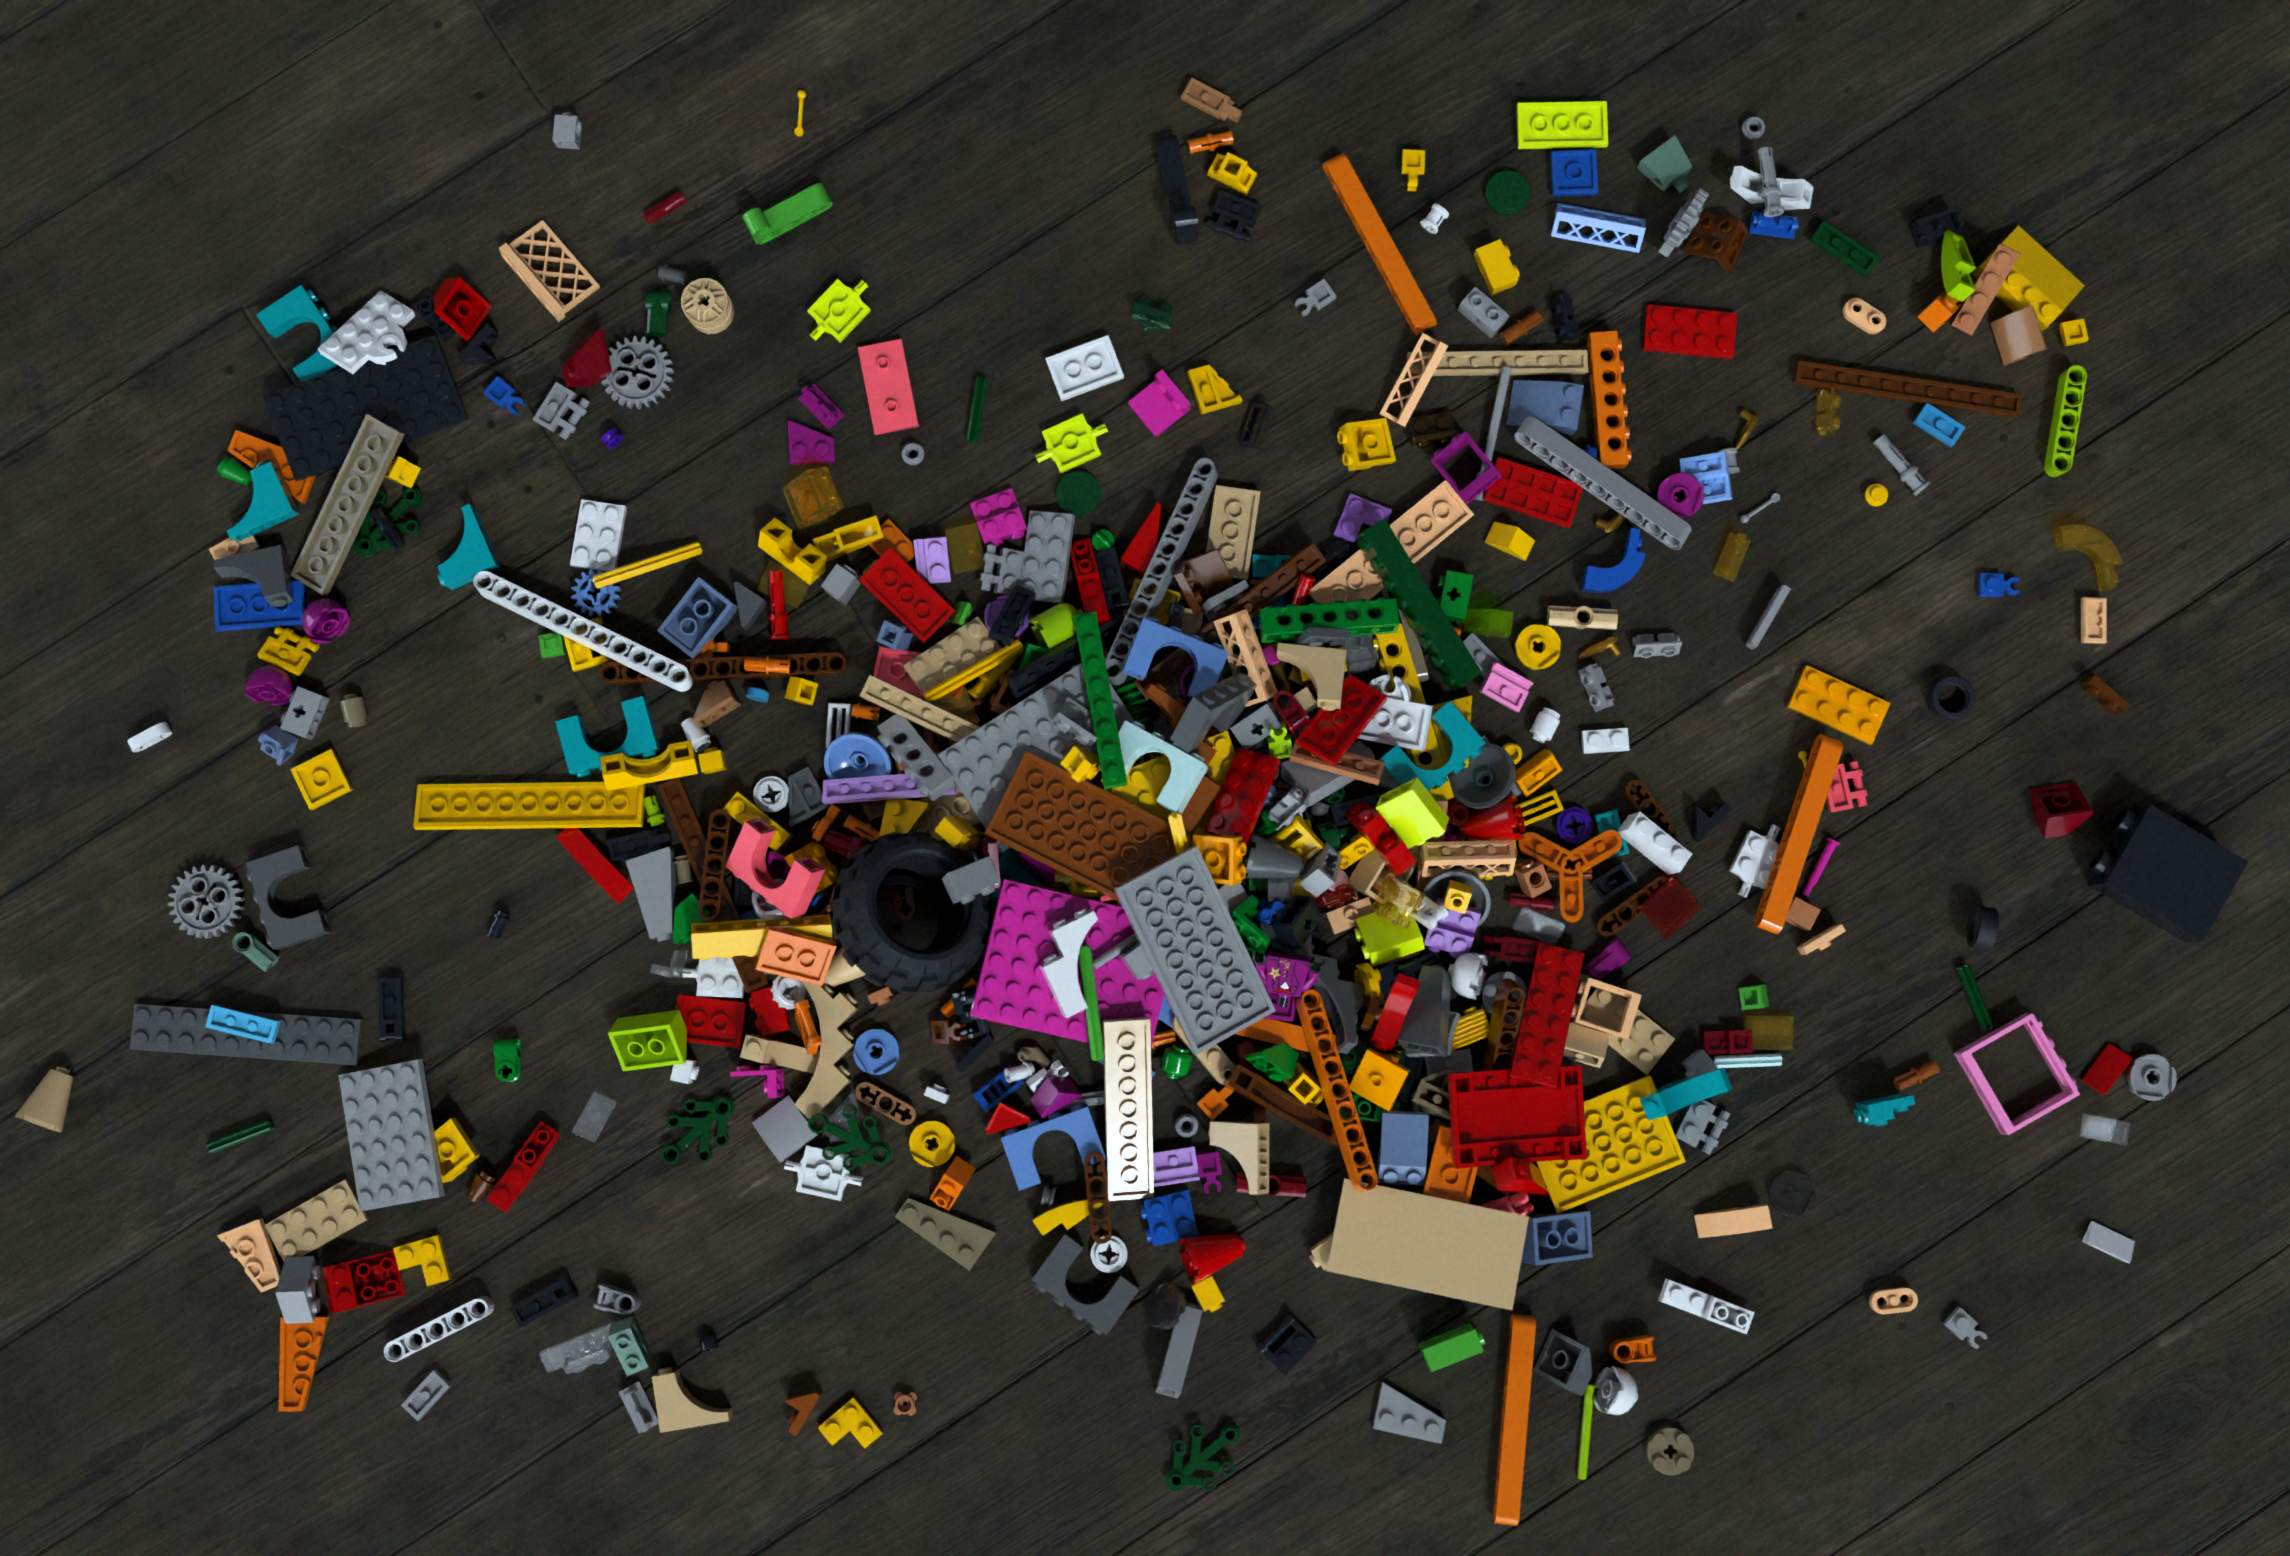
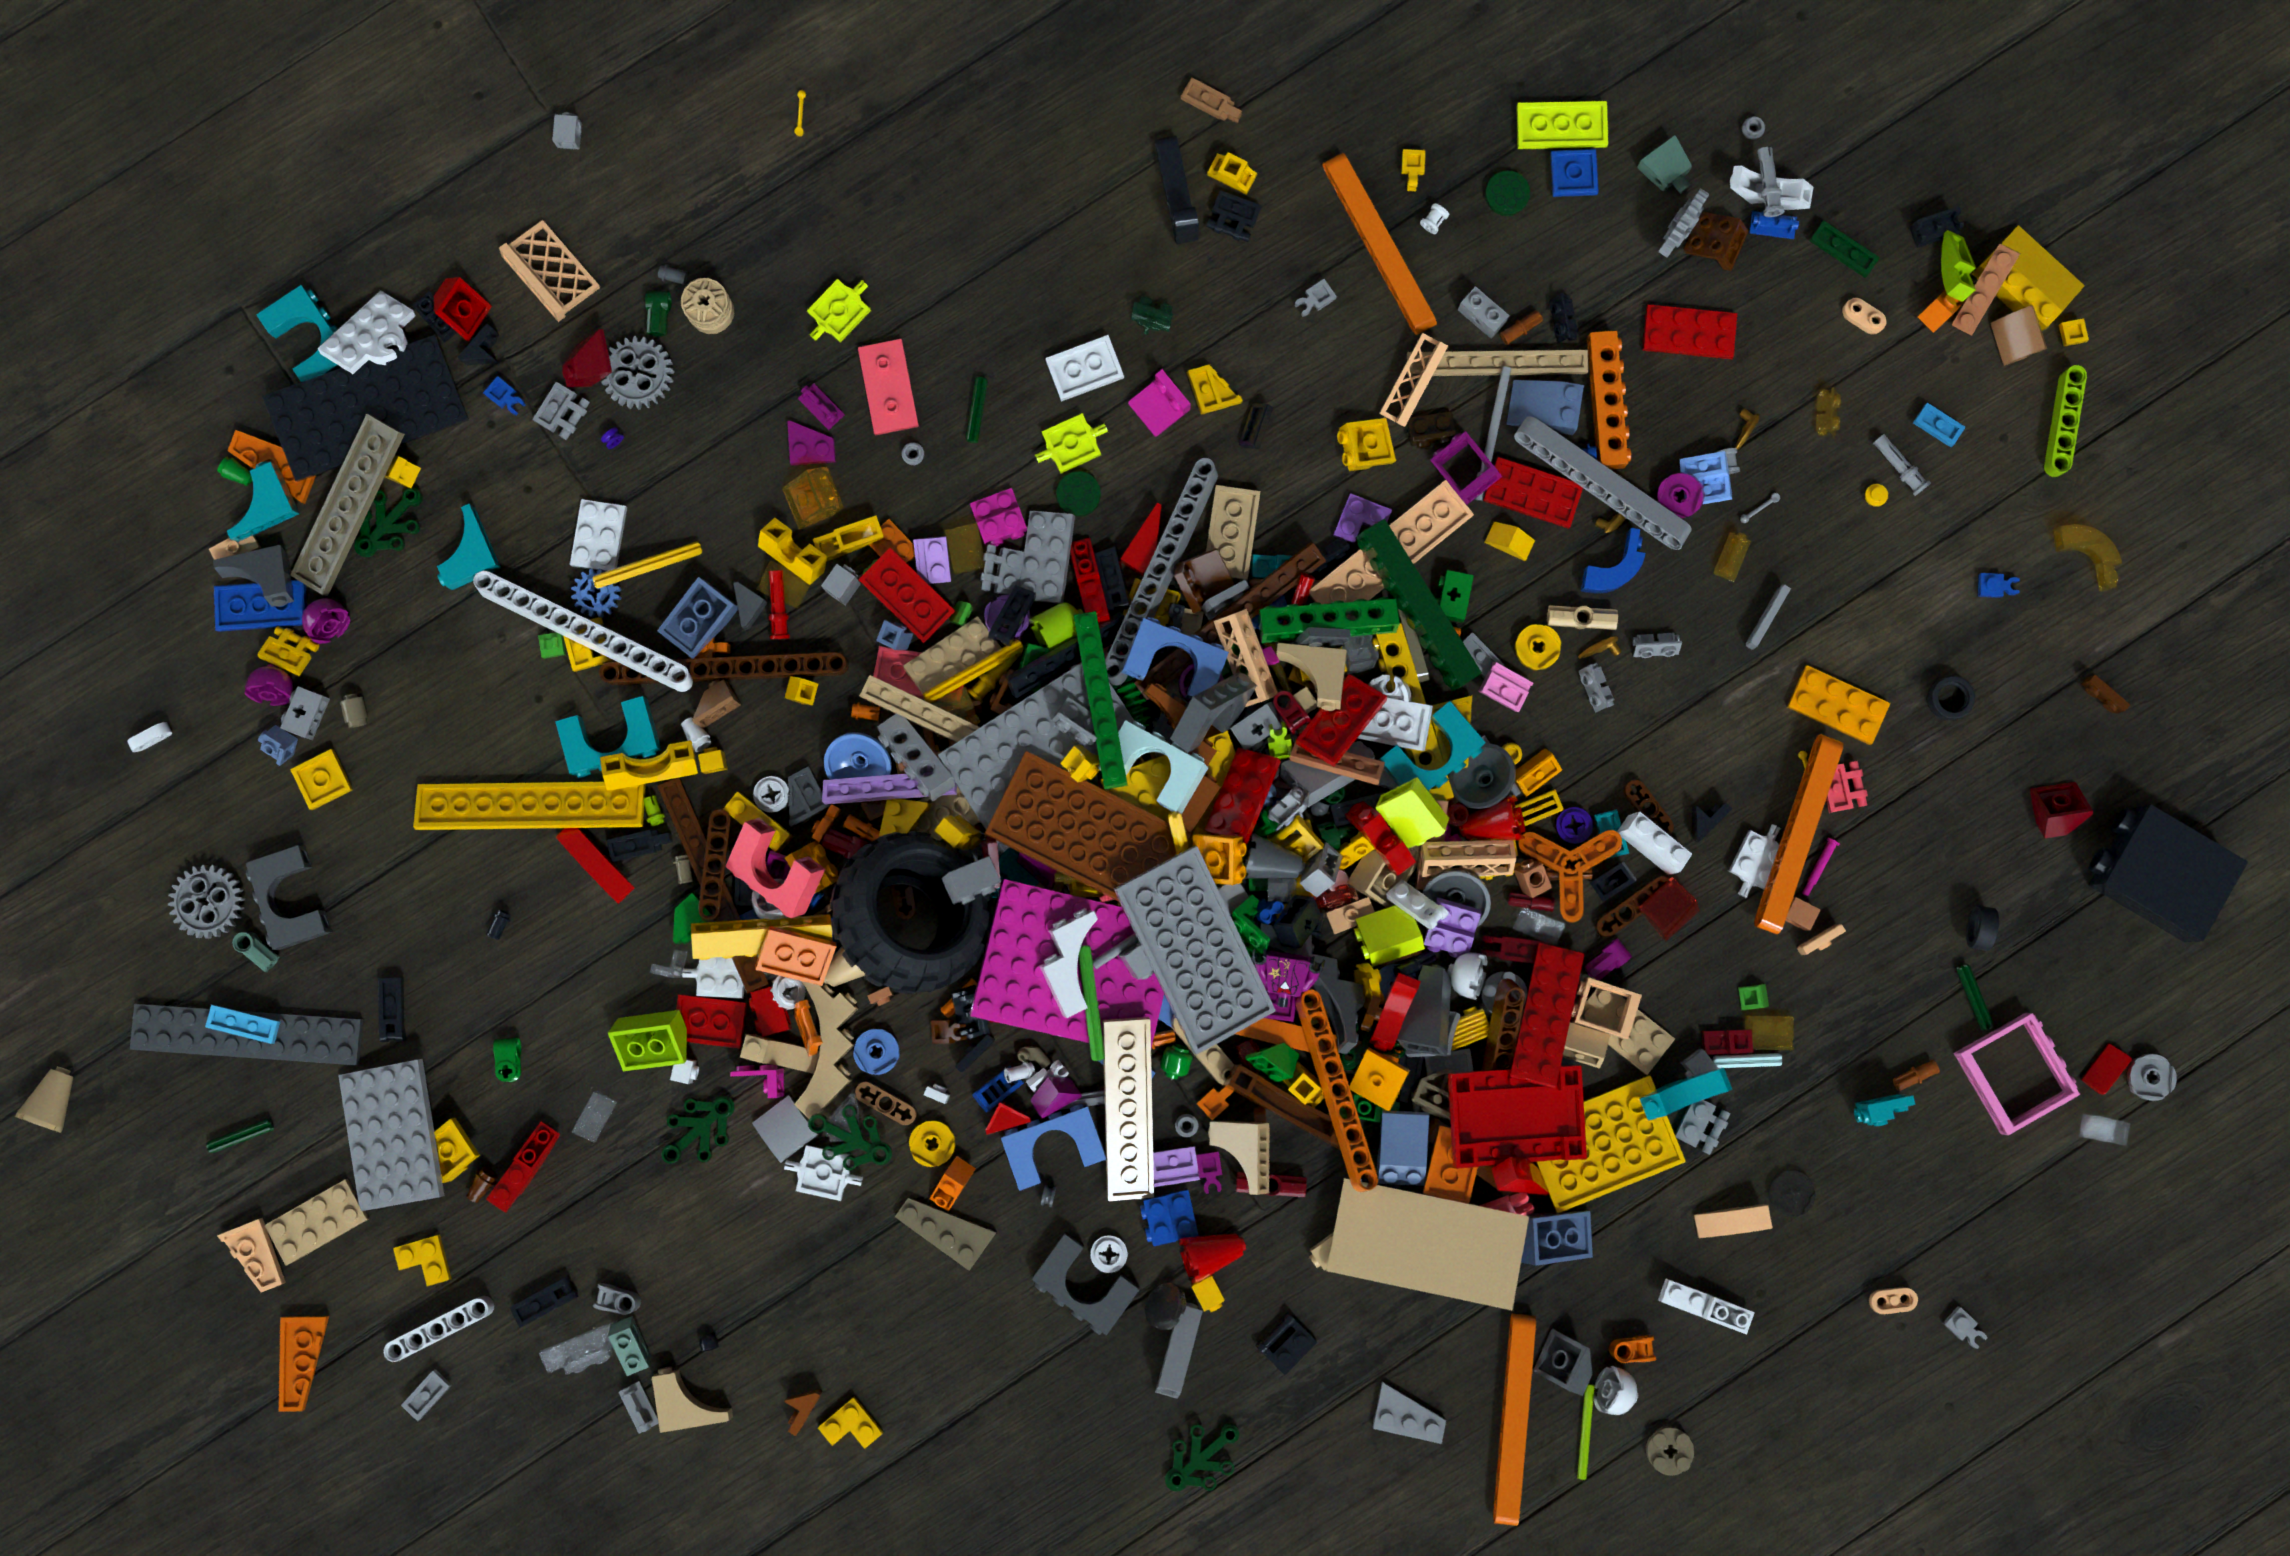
(297, 1290): light grey brick -> none
(362, 1281): red slope -> none
(387, 528): black axle -> none
(656, 890): light grey slope -> none
(664, 207): dark red axle -> none
(757, 694): dark azure tile -> none
(767, 665): orange axle -> none
(787, 214): bright green beam -> none
(840, 706): white tile -> none
(909, 1408): nougat plate -> none
(1066, 1213): yellow slope -> none
(1100, 1197): reddish brown beam -> none
(1103, 540): green tile -> none
(1210, 142): orange pin -> none
(1399, 894): clear yellow plate -> none
(1452, 1347): bright green brick -> none
(1457, 896): yellow plate -> none
(1488, 622): clear neon green slope -> none
(1496, 267): yellow brick -> none
(1545, 725): white brick -> none
(1602, 220): light blue fence -> none
(1605, 740): white plate -> none
(1908, 389): reddish brown plate -> none
(2093, 620): light nougat plate -> none
(2109, 1242): white slope -> none

